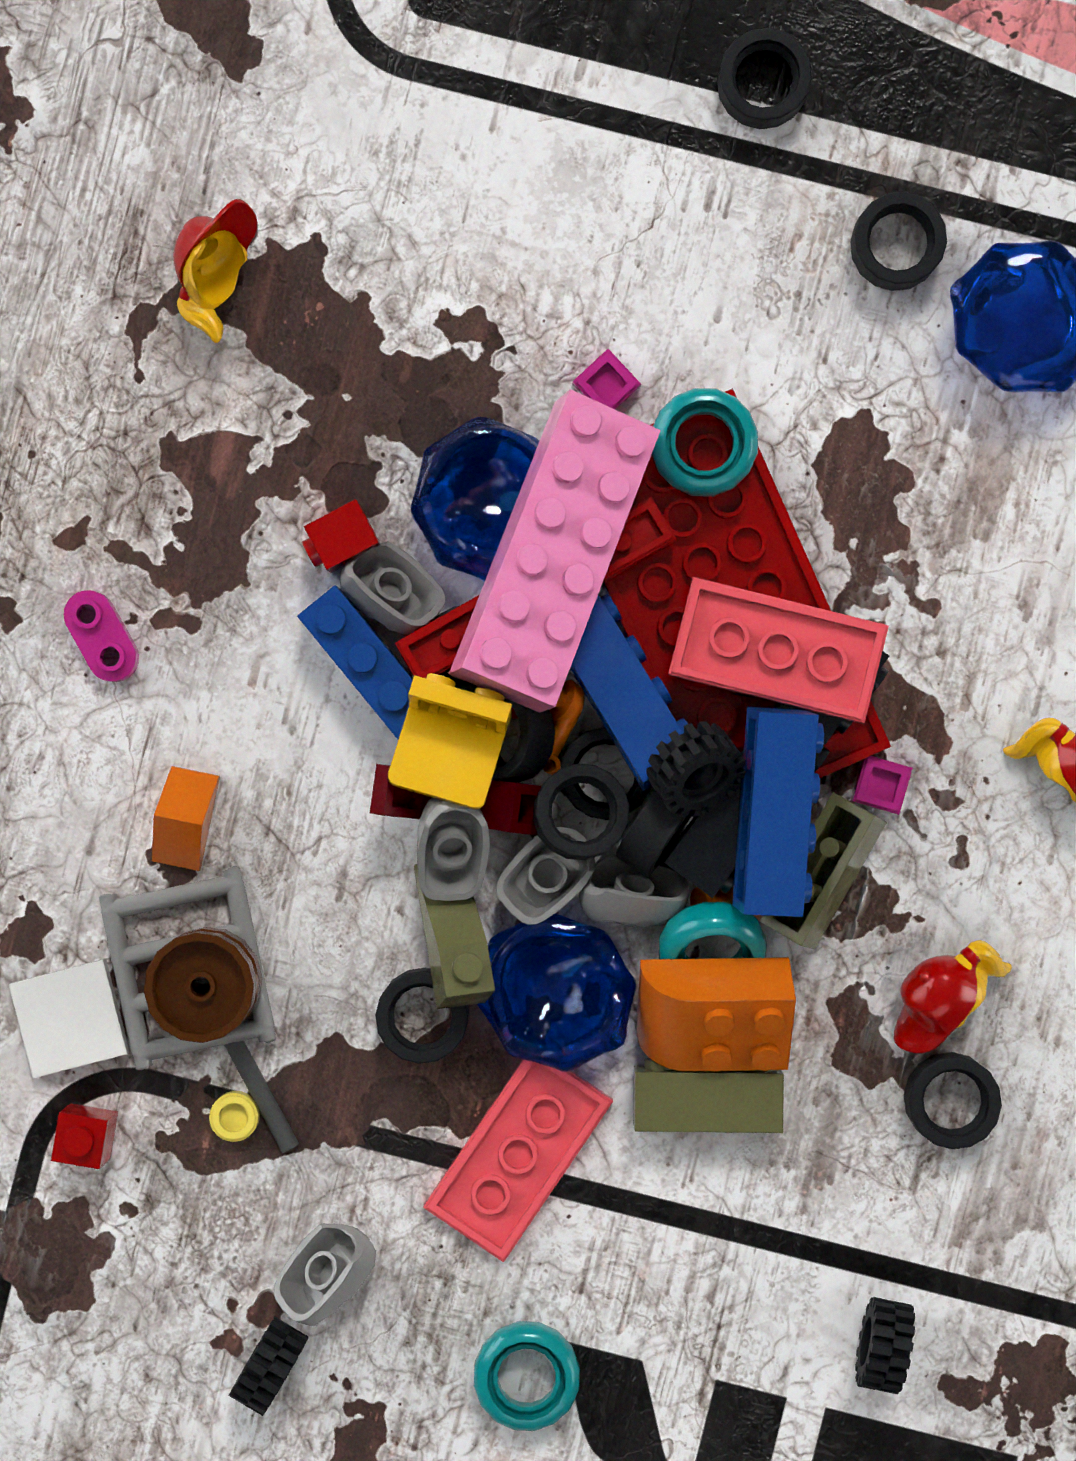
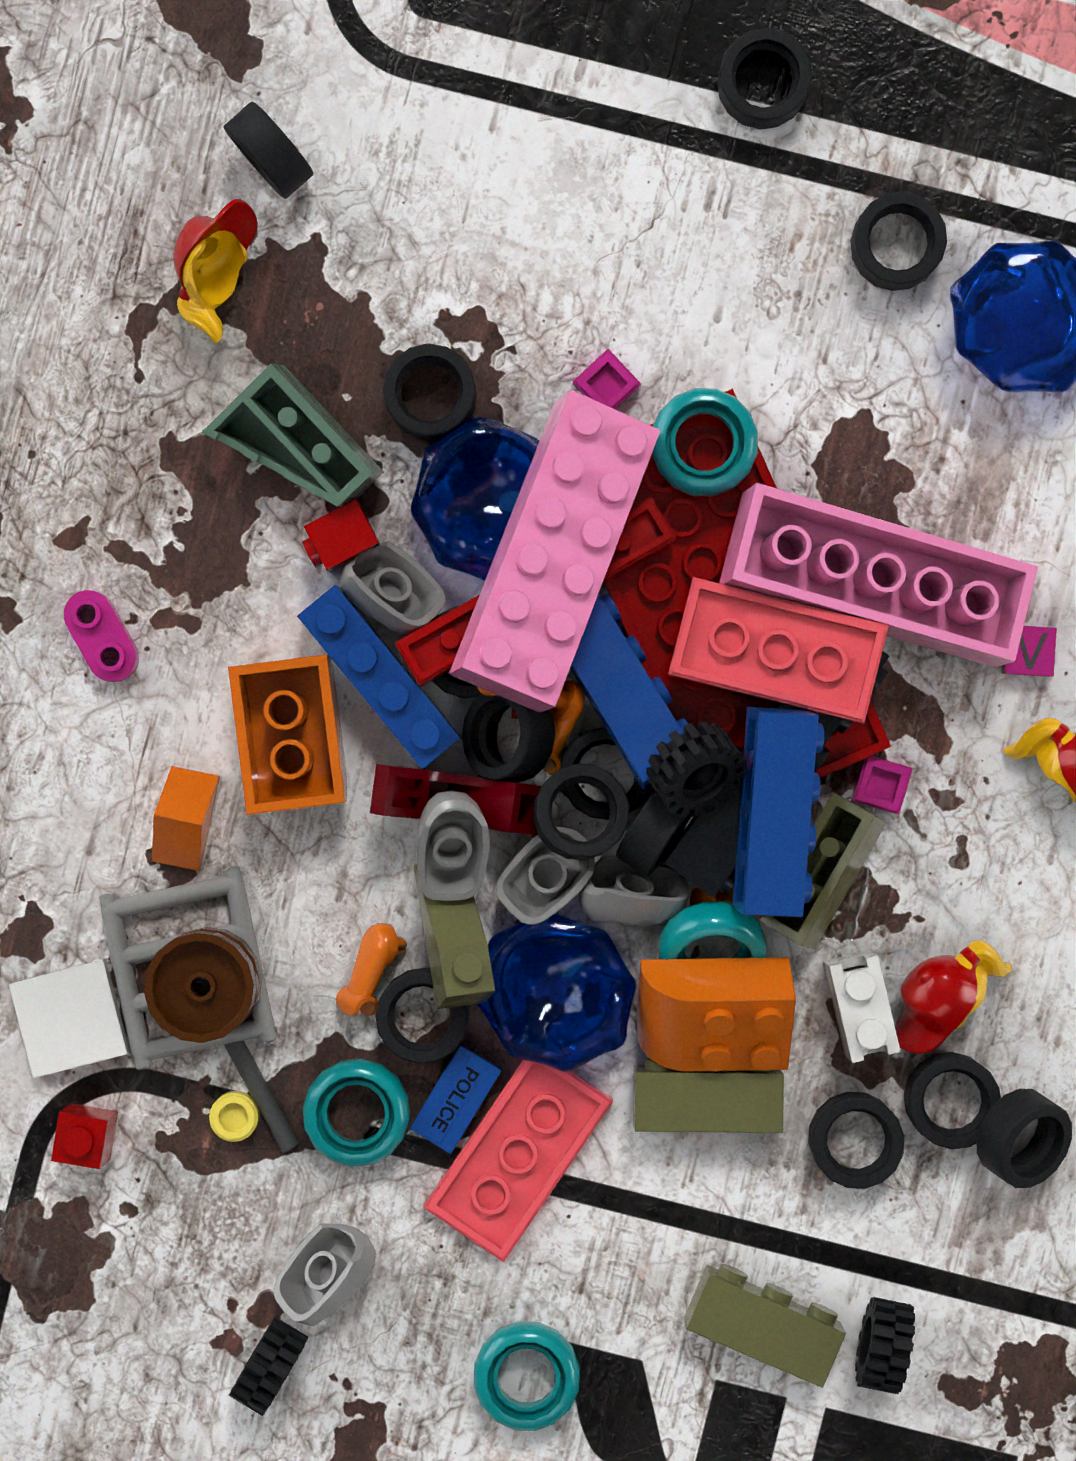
(268, 149): none -> black tyre
(288, 734): none -> orange brick
(295, 436): none -> sand green wedge
(342, 1149): none -> teal wheel
(376, 952): none -> orange piece
(419, 356): none -> black tyre
(450, 741): yellow bracket -> none
(455, 1098): none -> blue tile
(765, 1324): none -> olive brick
(856, 1177): none -> black tyre
(861, 1005): none -> white brick
(880, 572): none -> bright pink brick
(1003, 1126): none -> black tyre
(1034, 653): none -> dark pink tile

